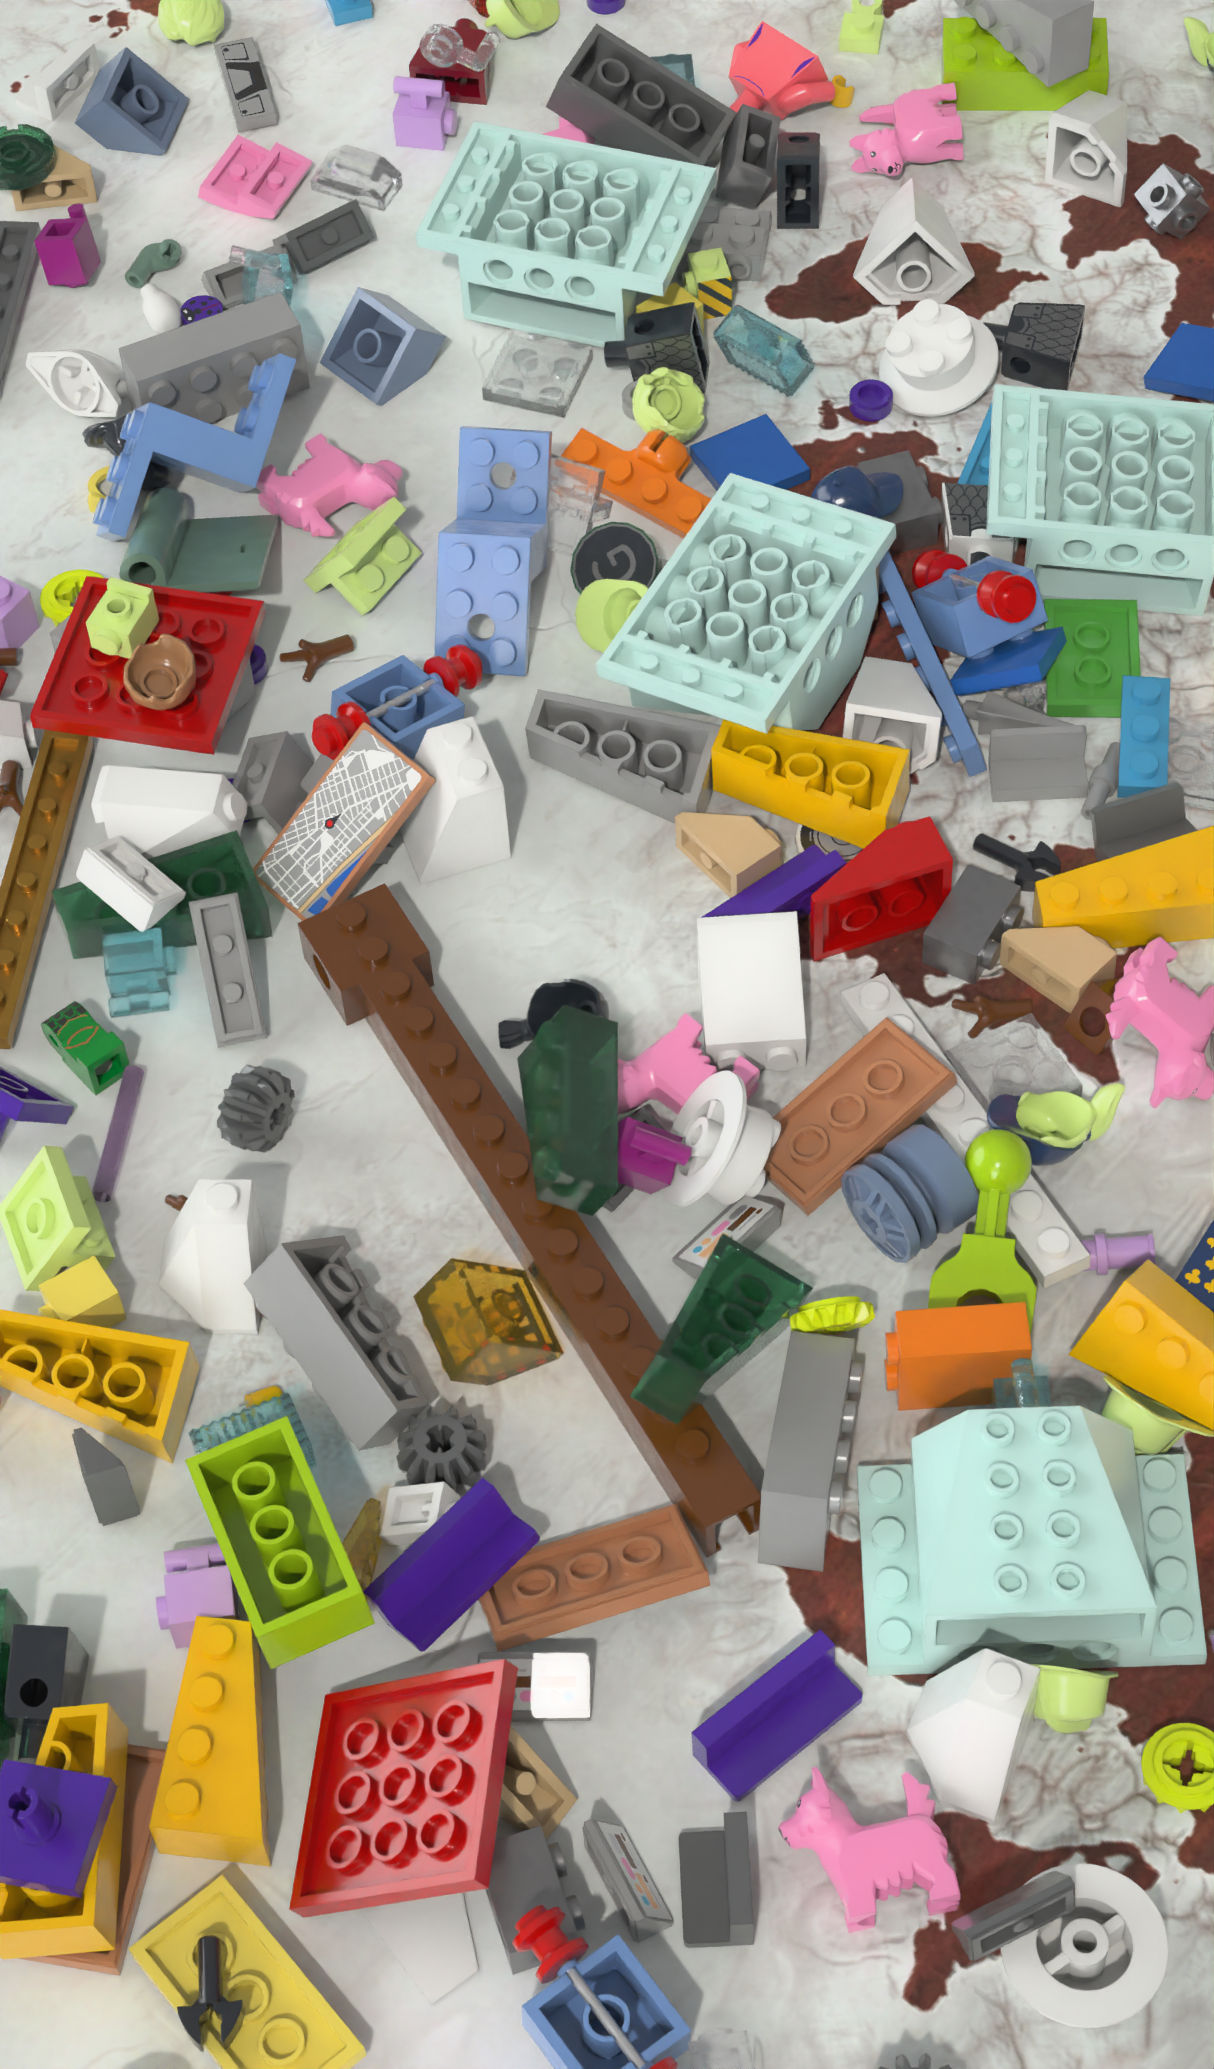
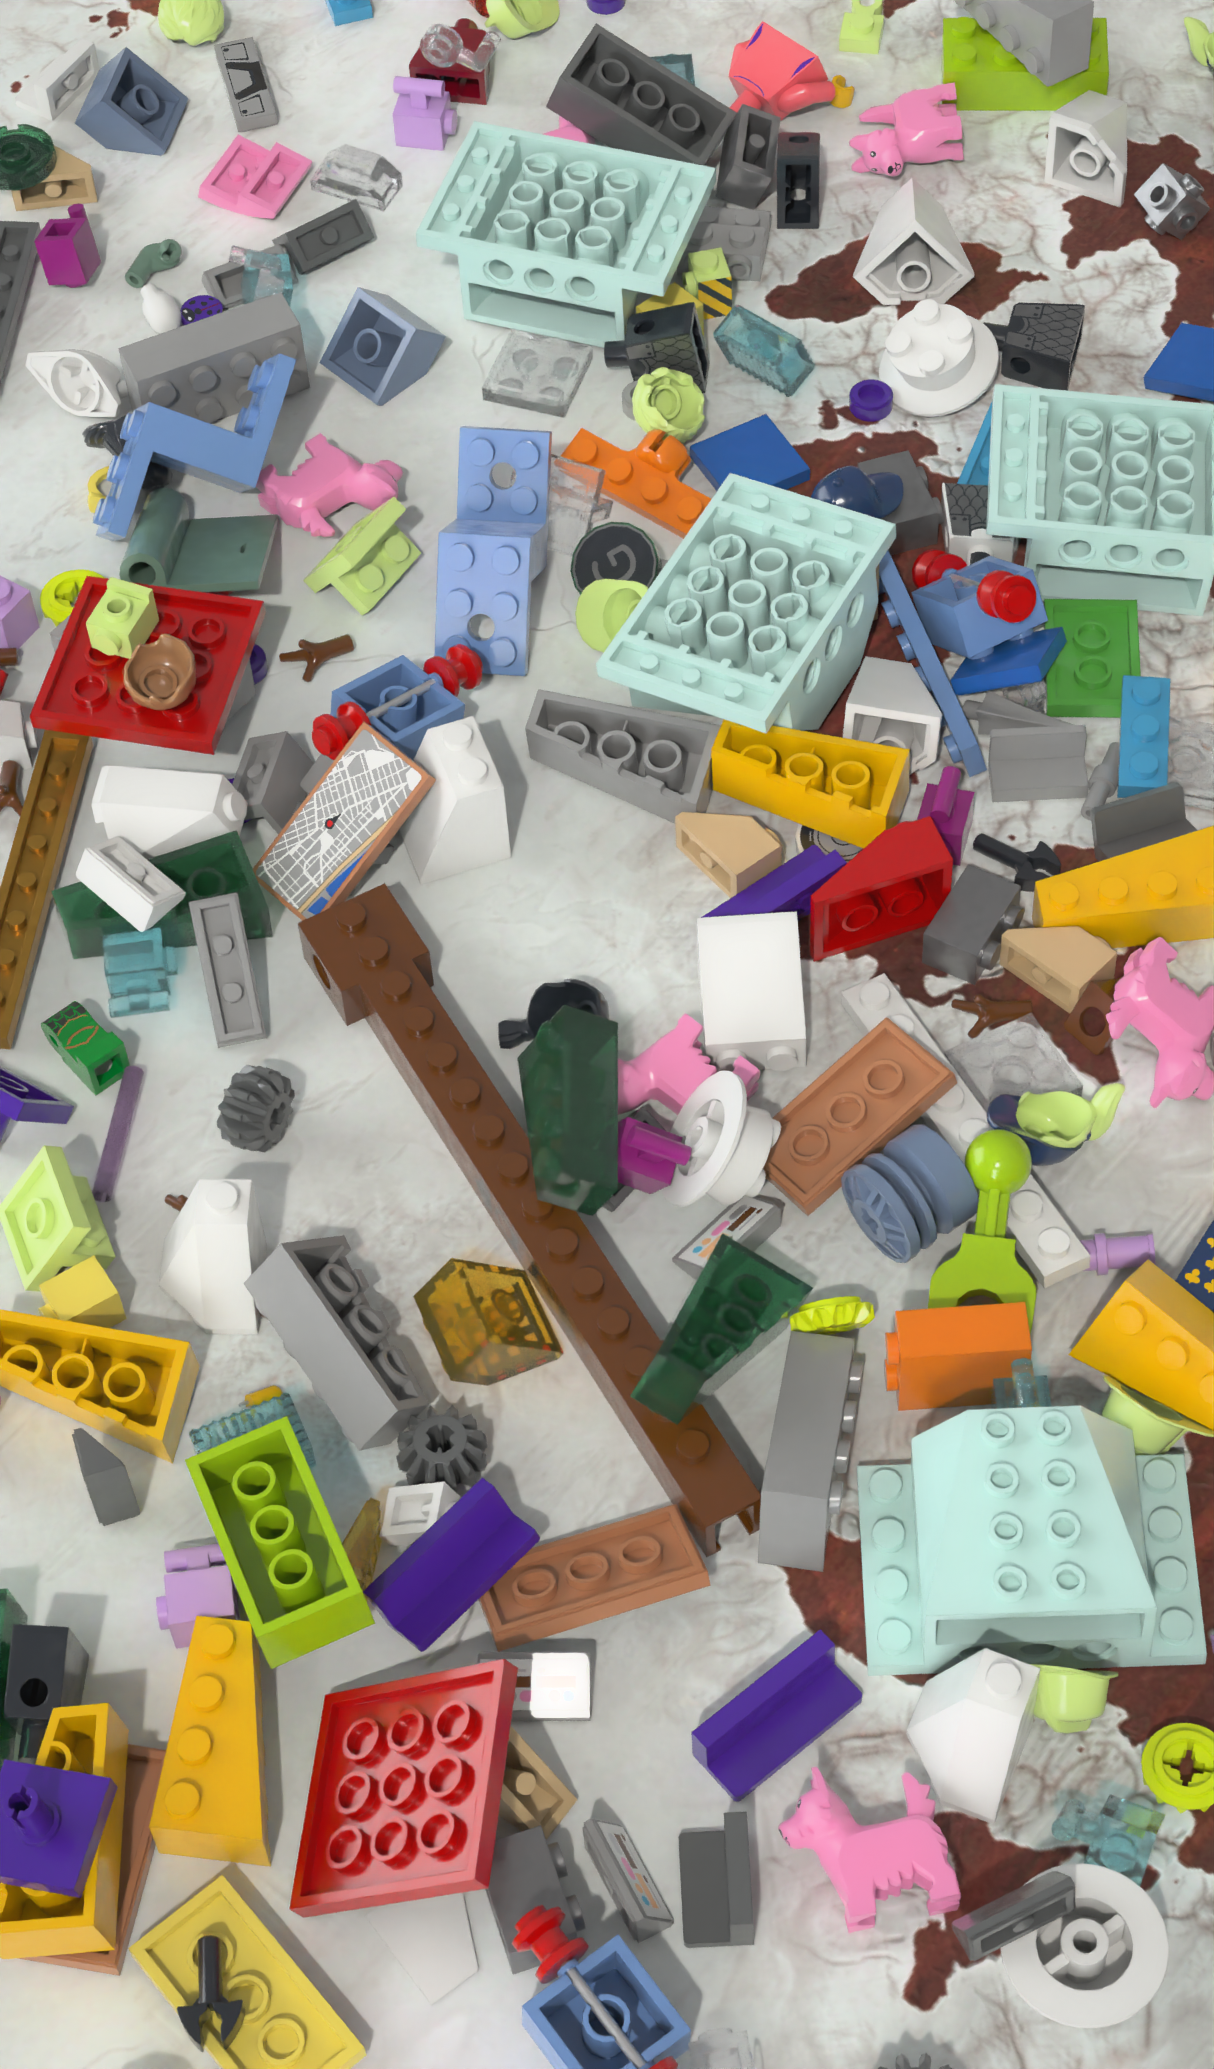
(950, 811): none -> magenta brick
(1118, 1837): none -> clear light blue brick

